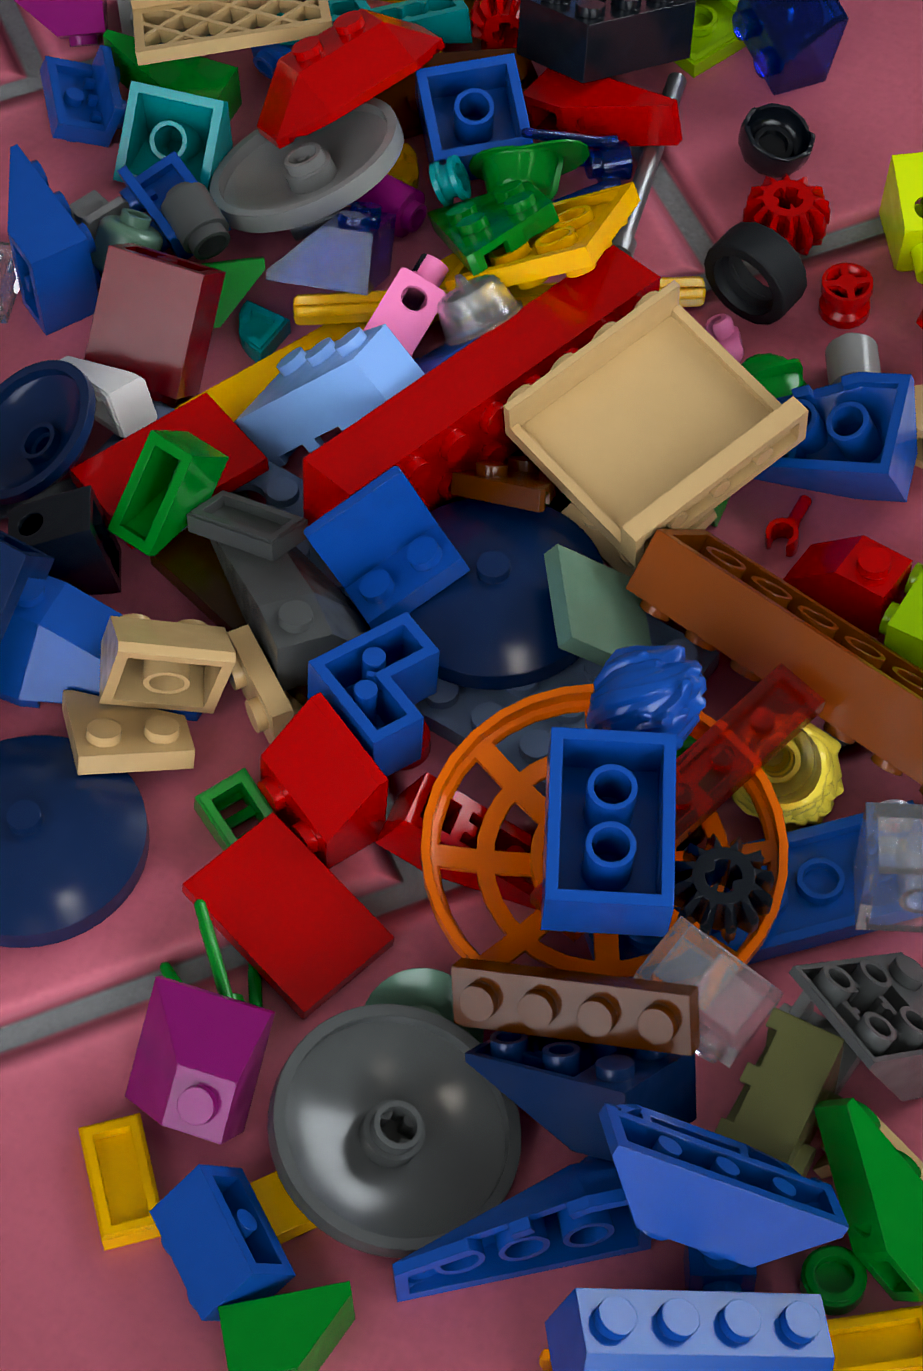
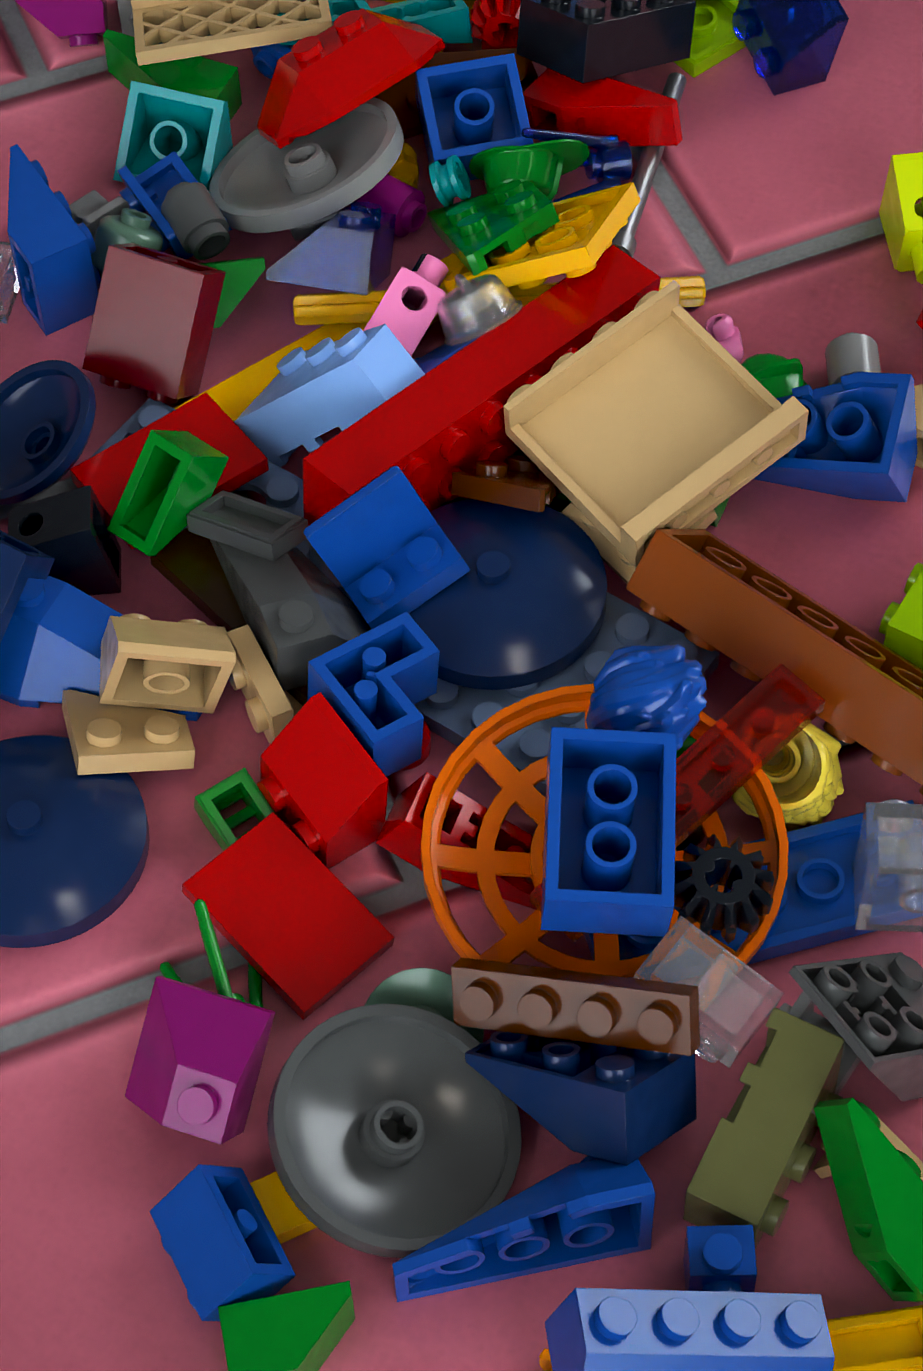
(83, 98): blue bracket -> none
(120, 396): white slope -> none
(121, 1180): yellow tile -> none
(261, 330): teal tile -> none
(592, 606): sand green tile -> none
(716, 1190): blue wedge -> none
(771, 257): black tyre -> none
(775, 140): black hair -> none
(788, 526): red hand -> none
(791, 210): red gear -> none
(836, 1276): green tile -> none
(845, 295): red wheel -> none
(852, 579): red slope -> none

